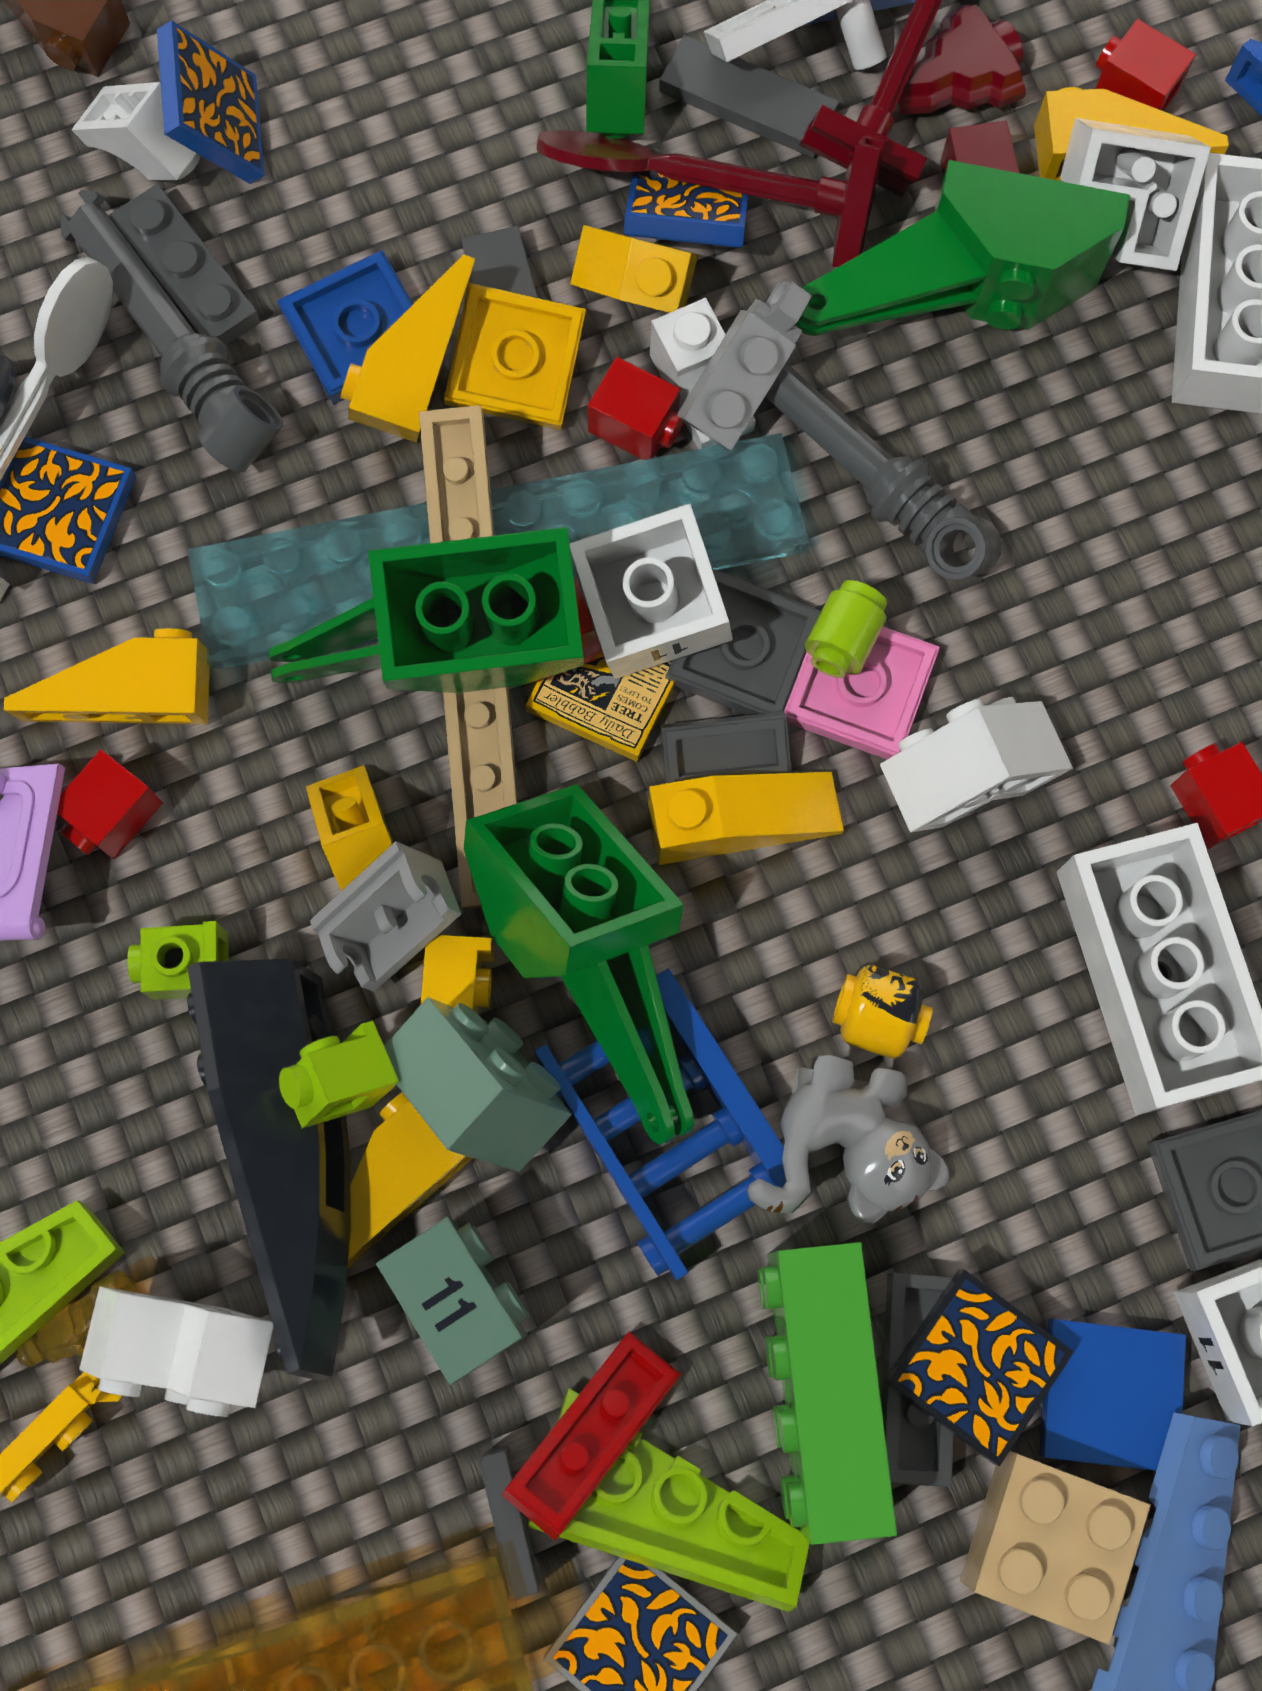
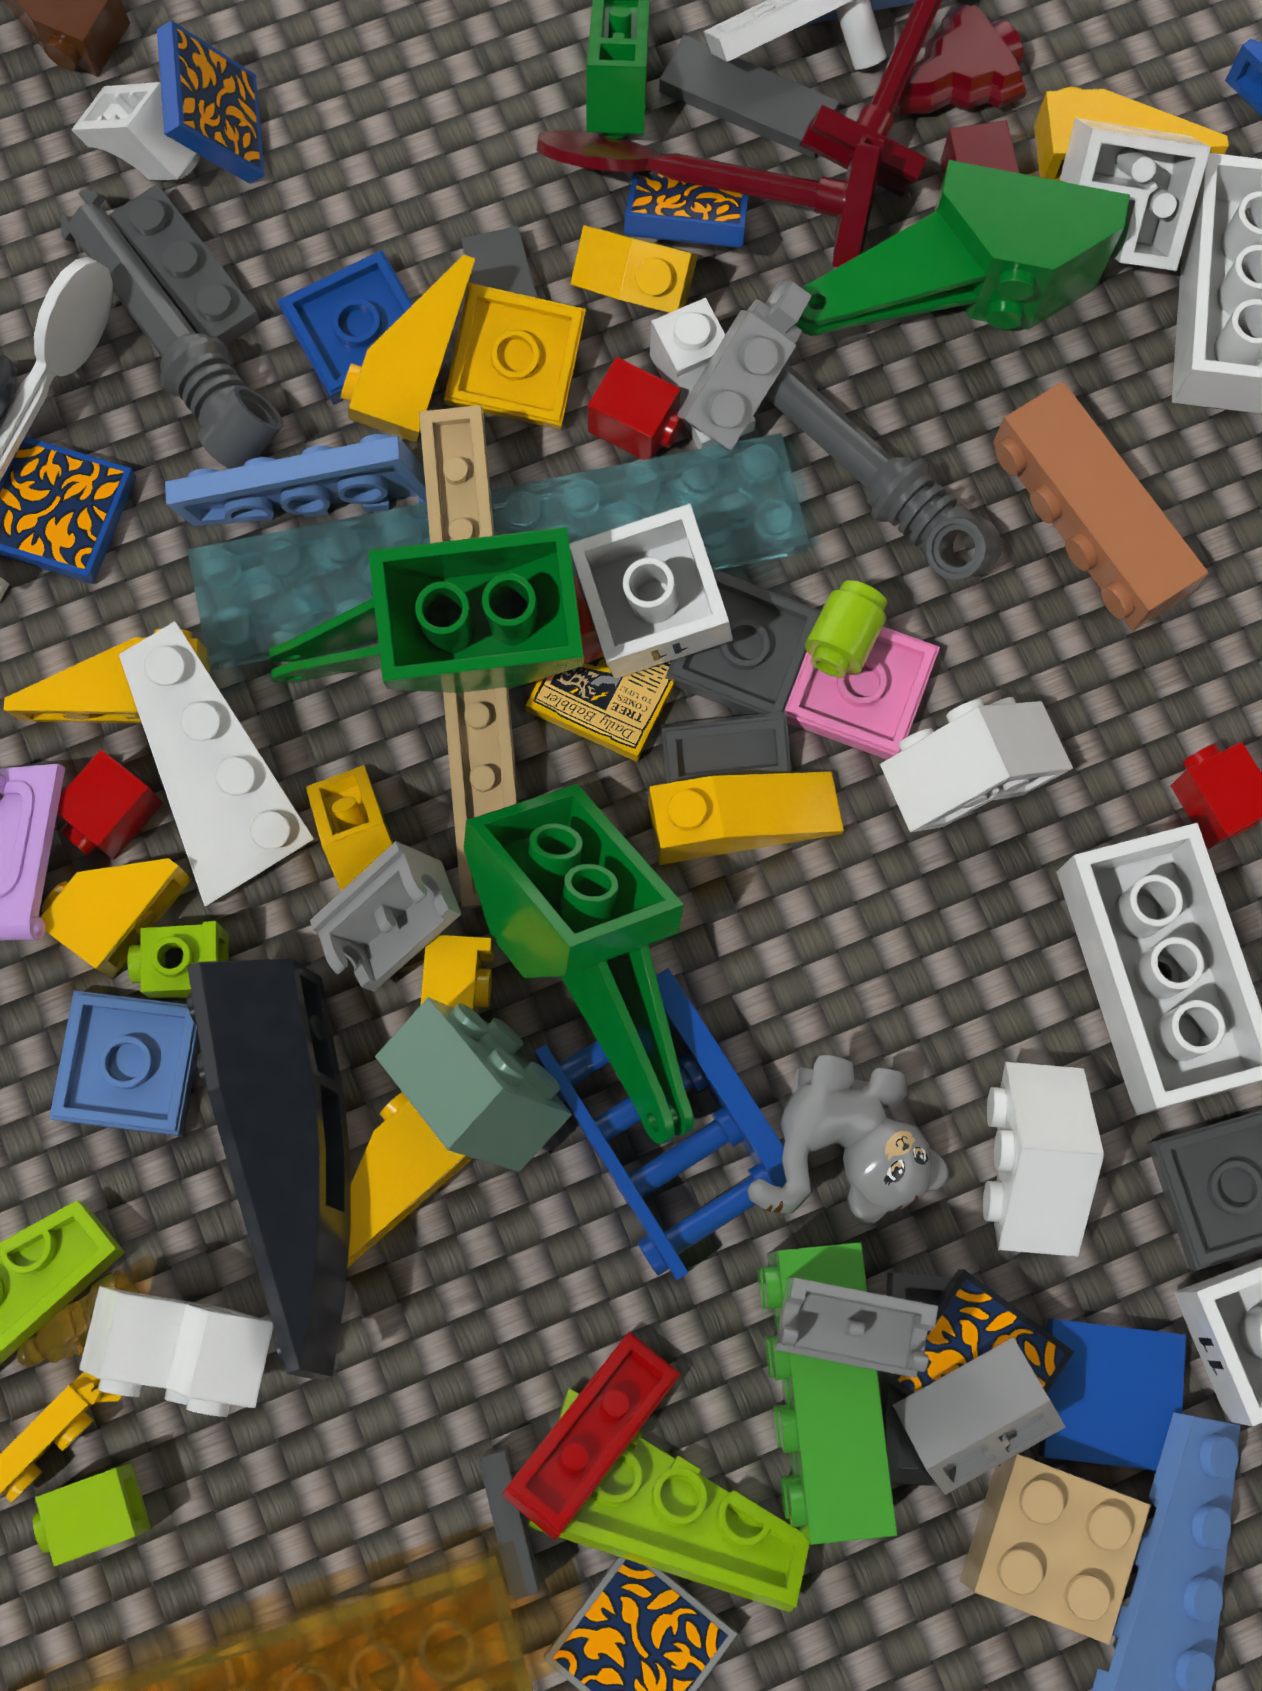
(90, 1515): none -> lime brick
(105, 908): none -> yellow slope
(126, 1064): none -> medium blue tile
(214, 777): none -> white wing
(301, 484): none -> medium blue wing
(338, 1076): lime brick -> none
(454, 1298): sand green brick -> none
(855, 1327): none -> light grey hinge
(882, 1011): yellow head -> none
(978, 1416): none -> light grey hinge
(1044, 1159): none -> white brick
(1097, 507): none -> nougat brick
(1144, 66): red brick -> none

